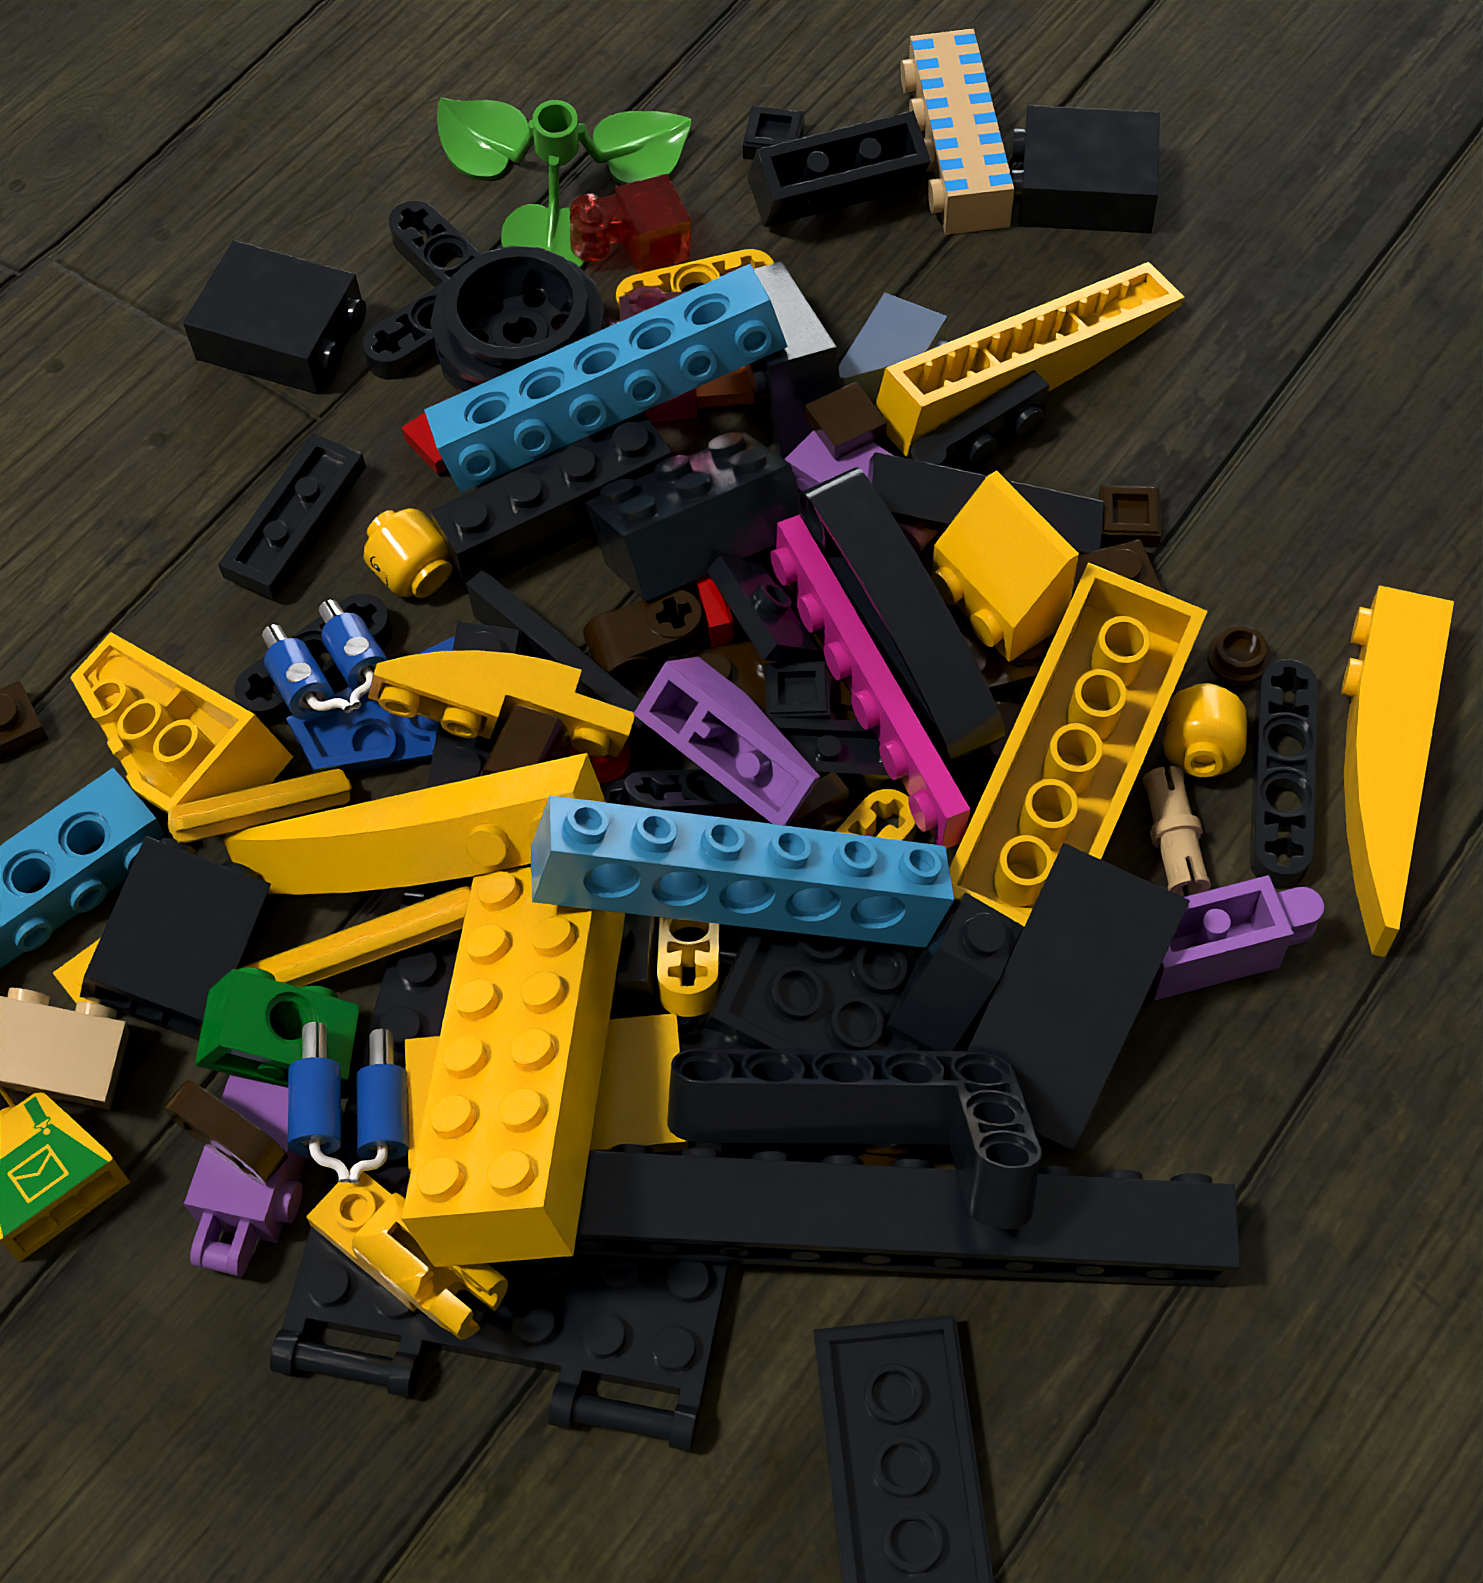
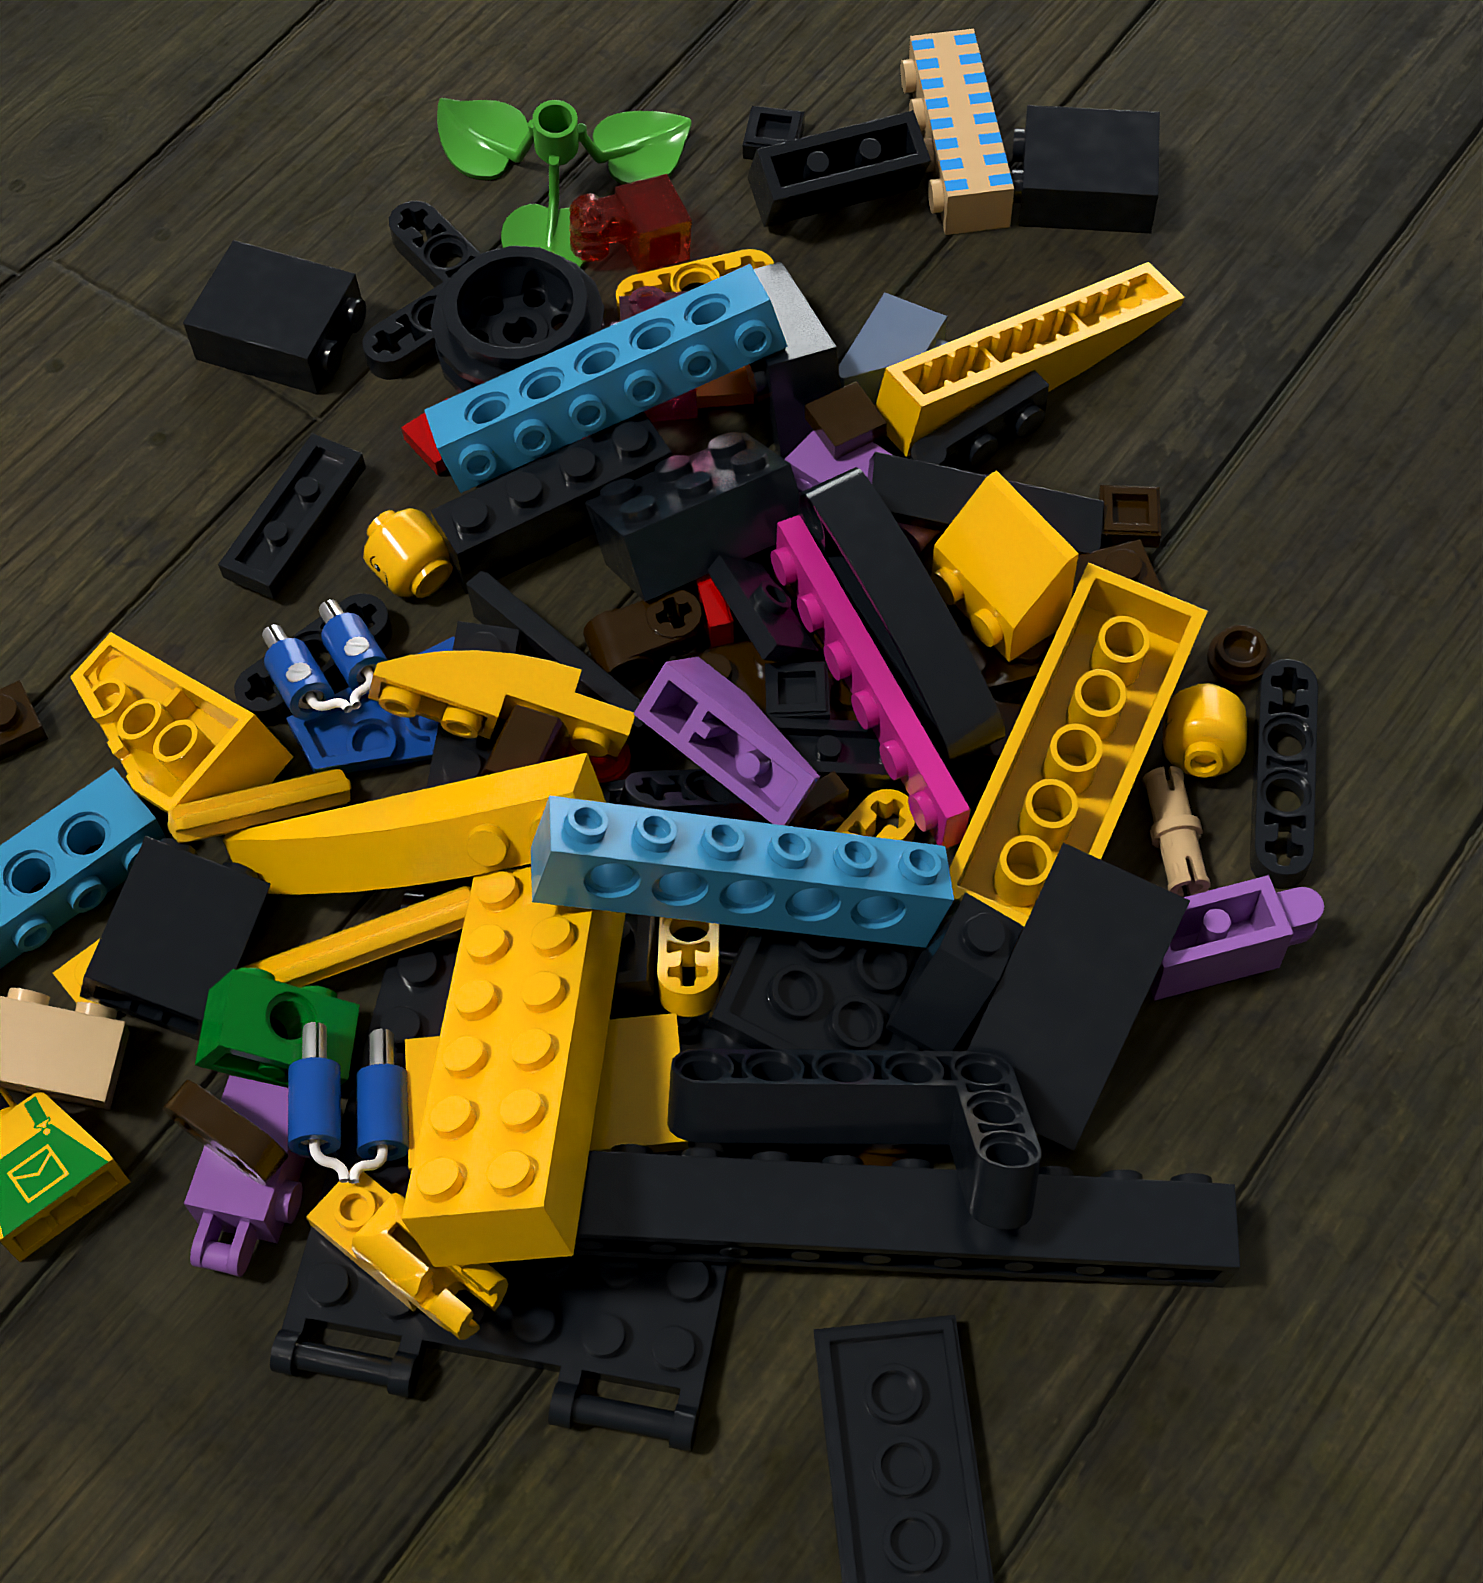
(1389, 745): yellow slope -> none

